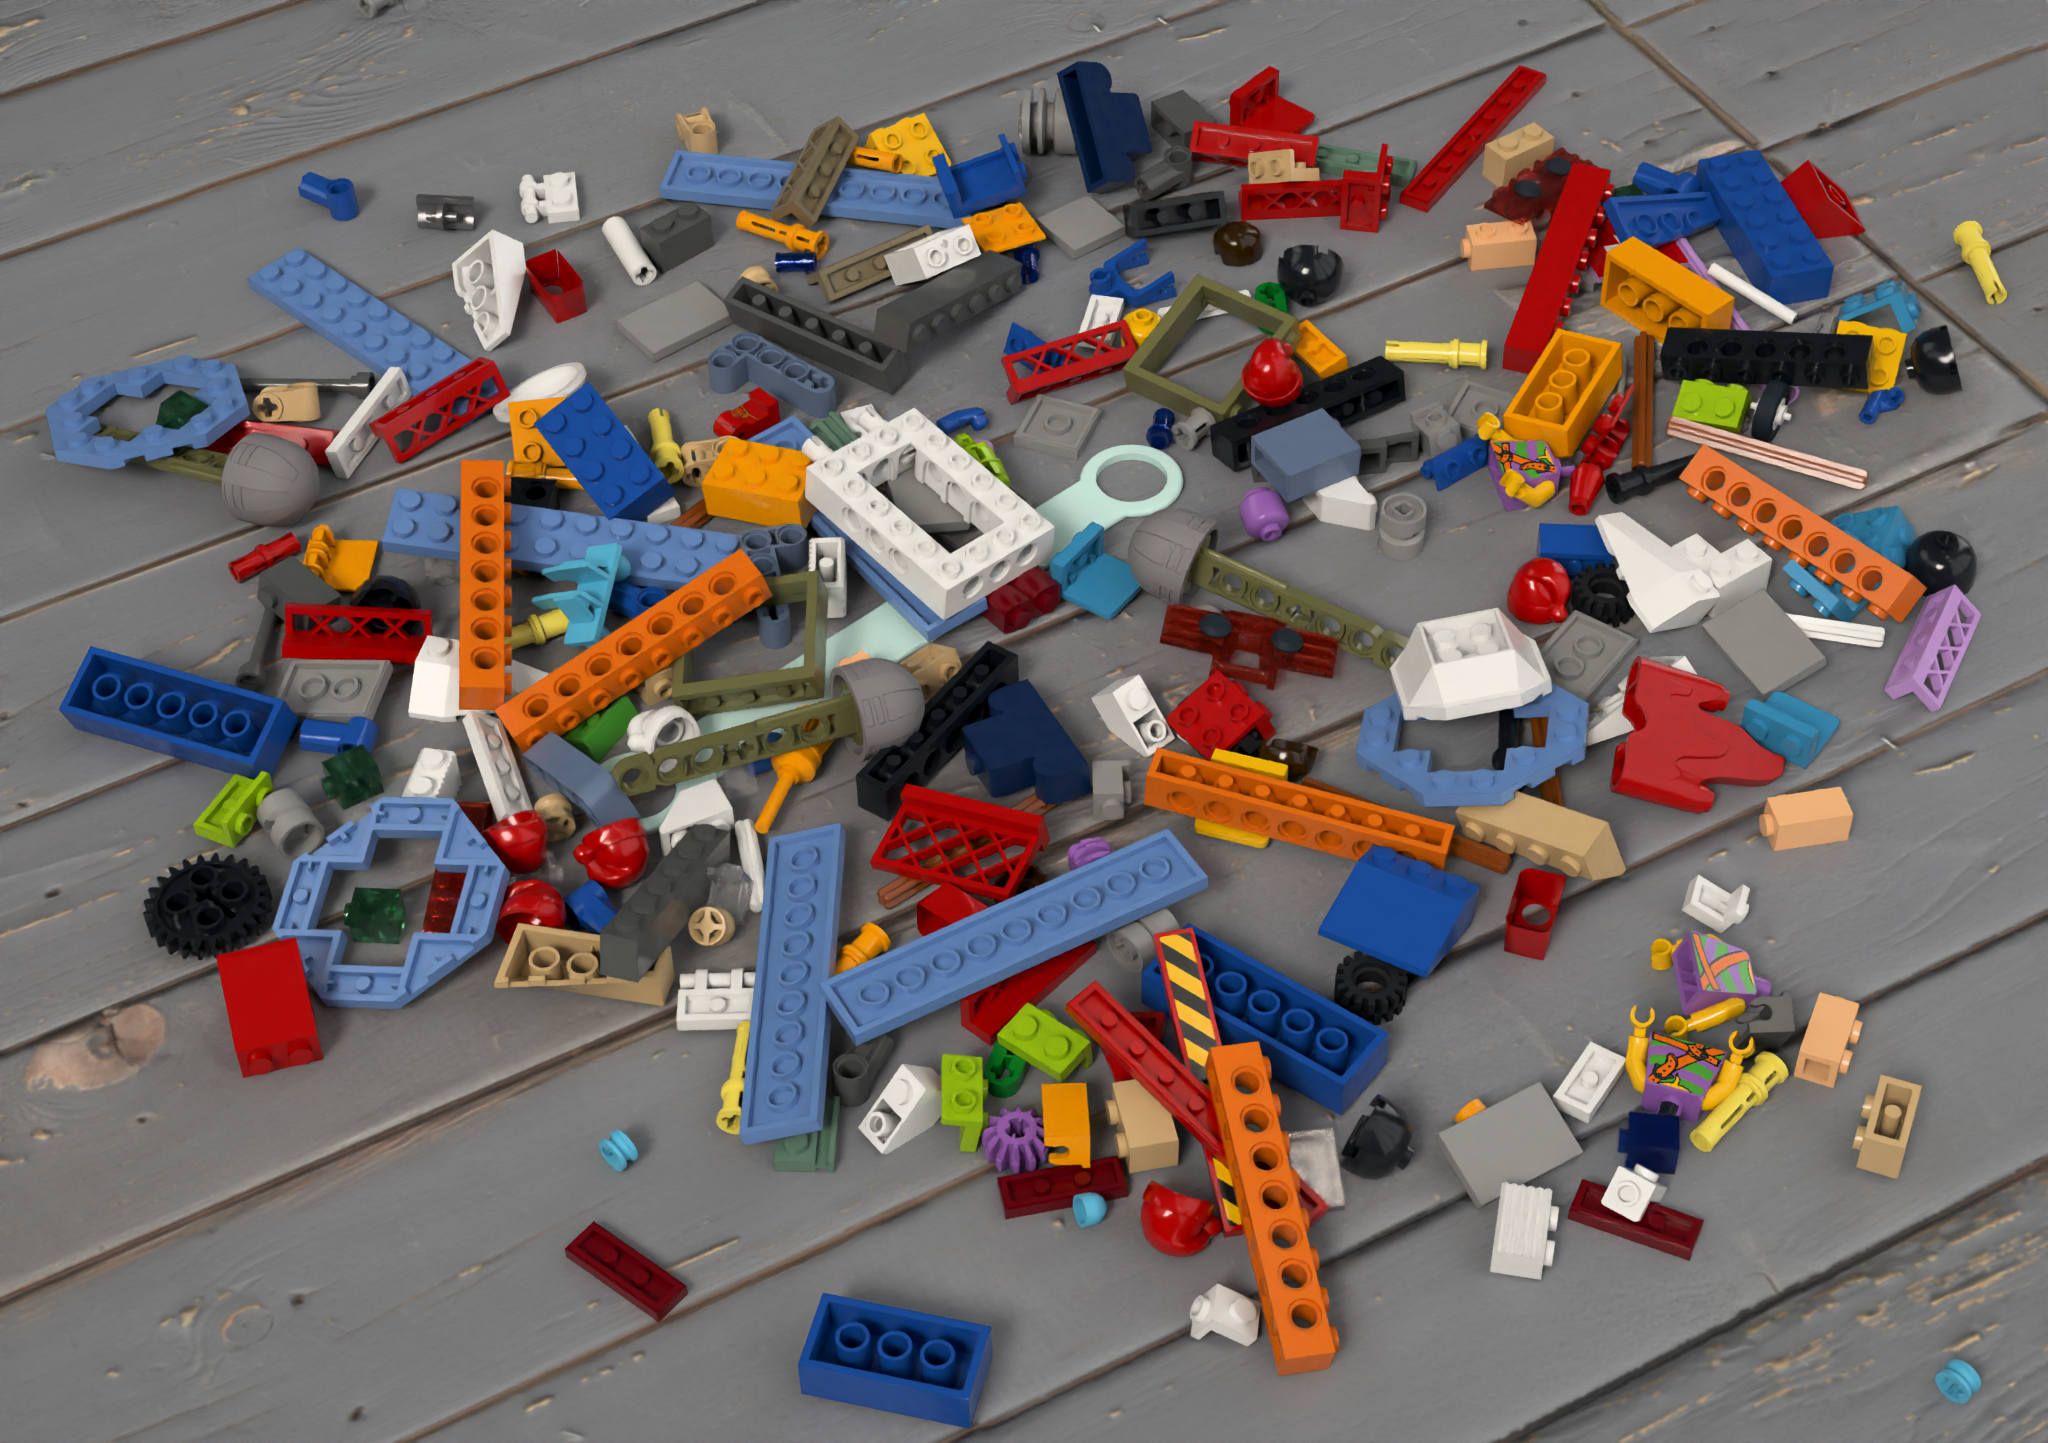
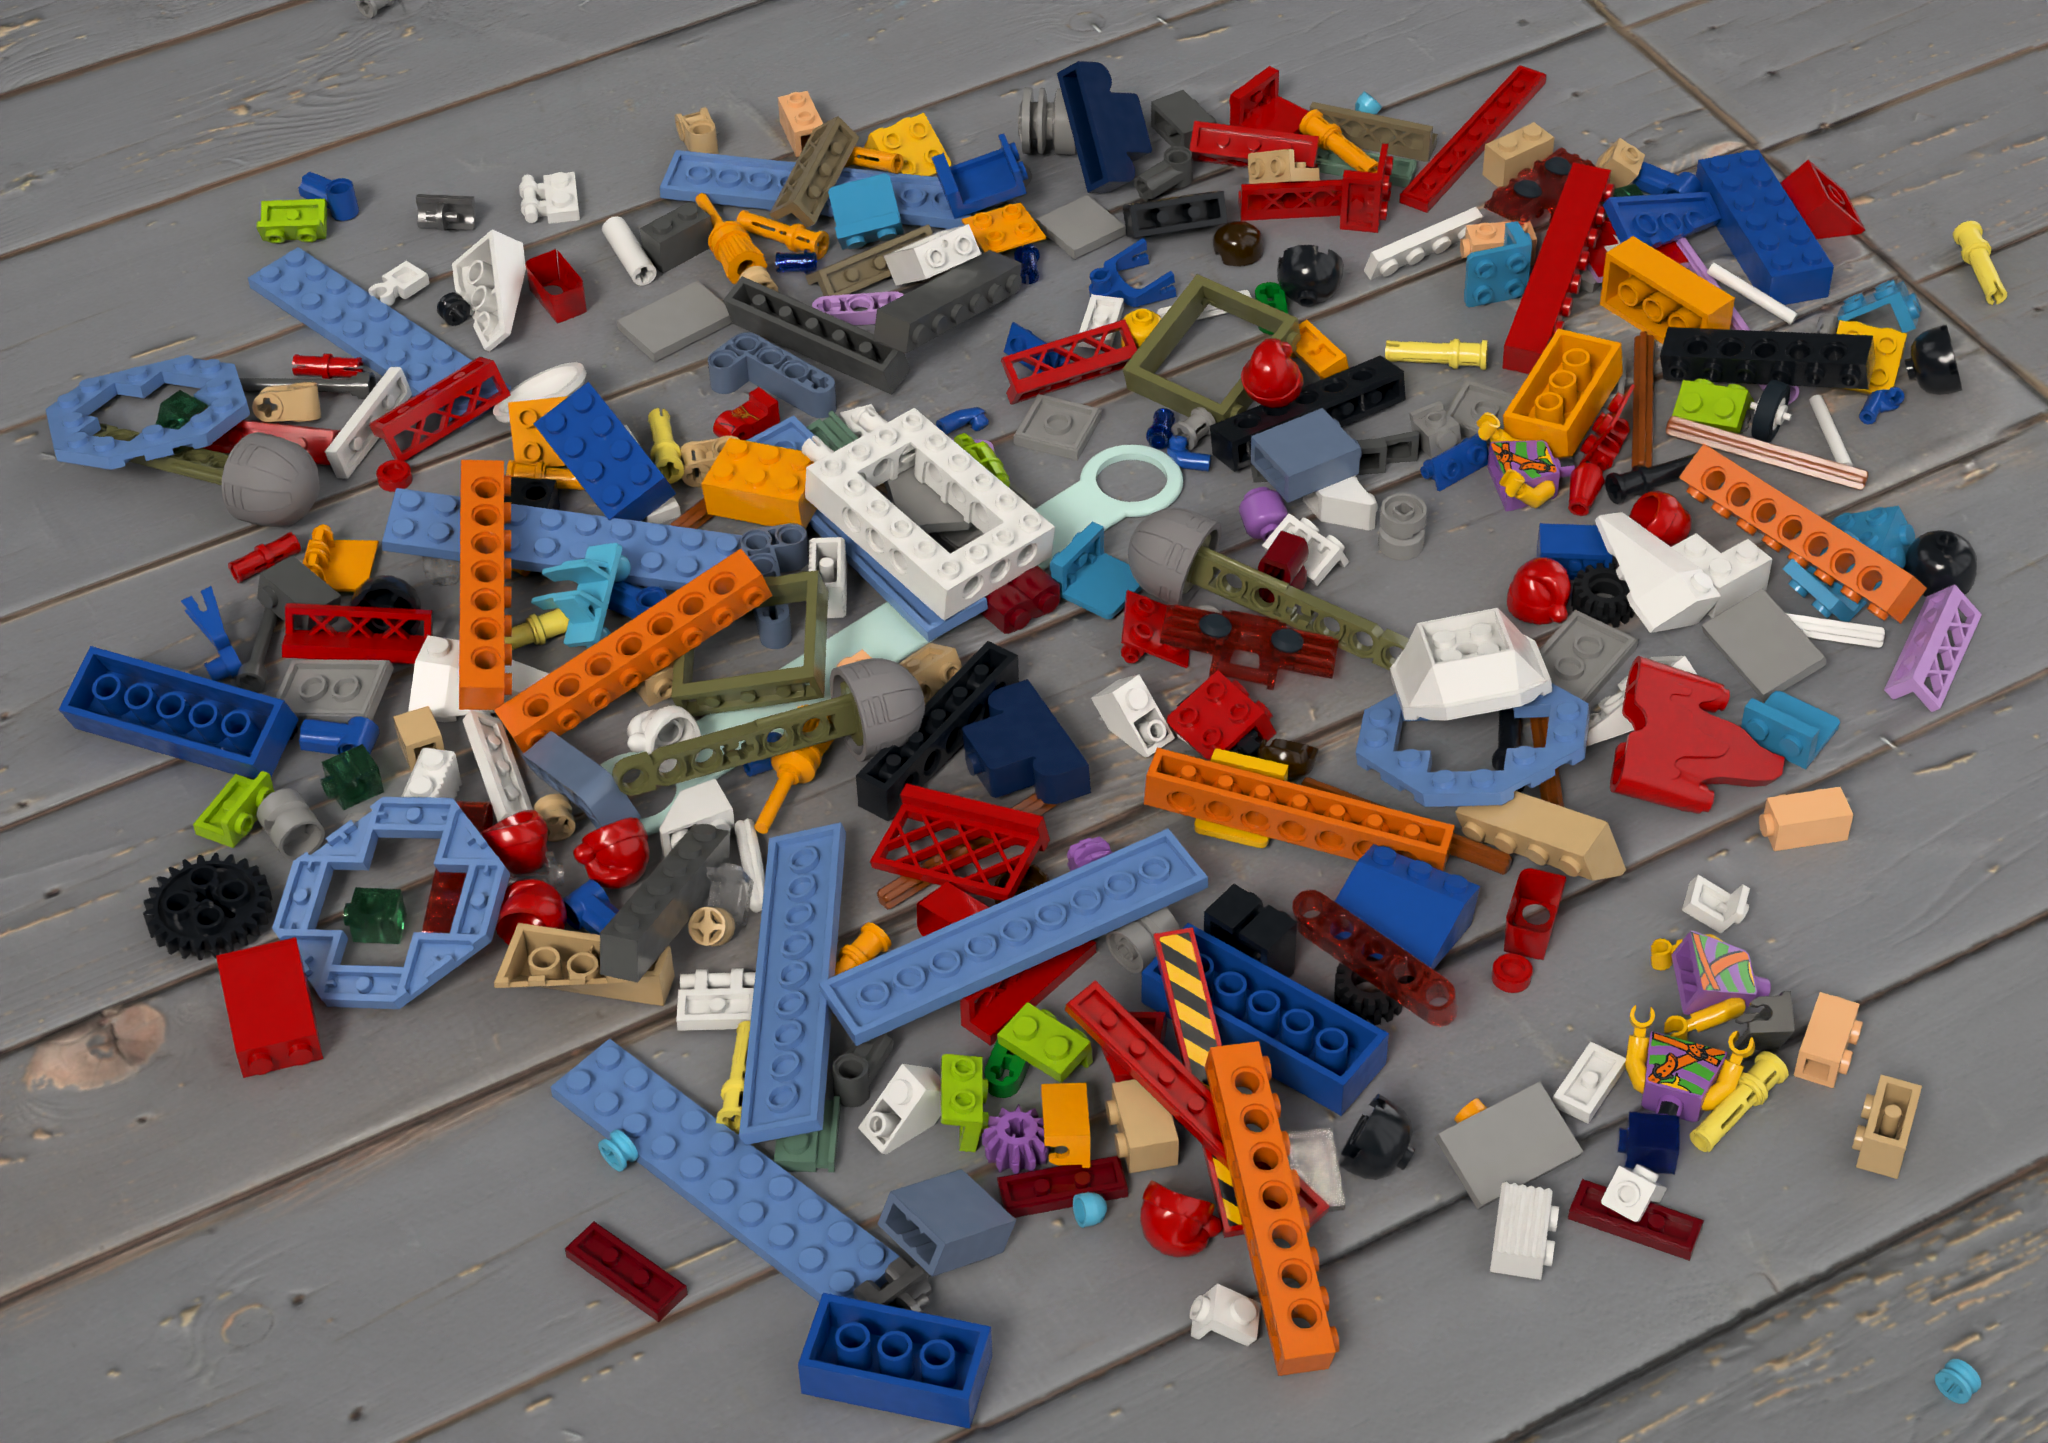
(211, 625): none -> blue piece
(293, 220): none -> lime bracket
(326, 366): none -> red pin
(394, 475): none -> red tile
(400, 281): none -> white plate
(417, 731): none -> tan brick
(447, 304): none -> black bush
(602, 729): bright green slope -> none
(724, 1176): none -> medium blue plate
(730, 243): none -> light orange piece
(738, 780): clear bracket -> none
(798, 118): none -> light nougat brick
(834, 304): none -> lavender beam
(865, 211): none -> dark azure bracket
(907, 1287): none -> flat silver hips
(946, 1222): none -> sand blue brick
(1110, 789): light grey brick -> none
(1143, 630): none -> red hinge
(1186, 459): none -> blue arm
(1253, 929): none -> black piece
(1285, 562): none -> dark red brick
(1323, 552): none -> white bracket
(1332, 139): none -> light orange pin
(1367, 104): none -> medium azure hinge
(1371, 130): none -> dark tan fence
(1381, 973): none -> clear red beam
(1420, 244): none -> white plate
(1499, 271): none -> dark azure bracket
(1512, 973): none -> red tile
(1623, 161): none -> tan brick
(1662, 517): none -> red piece
(1829, 430): none -> white bar

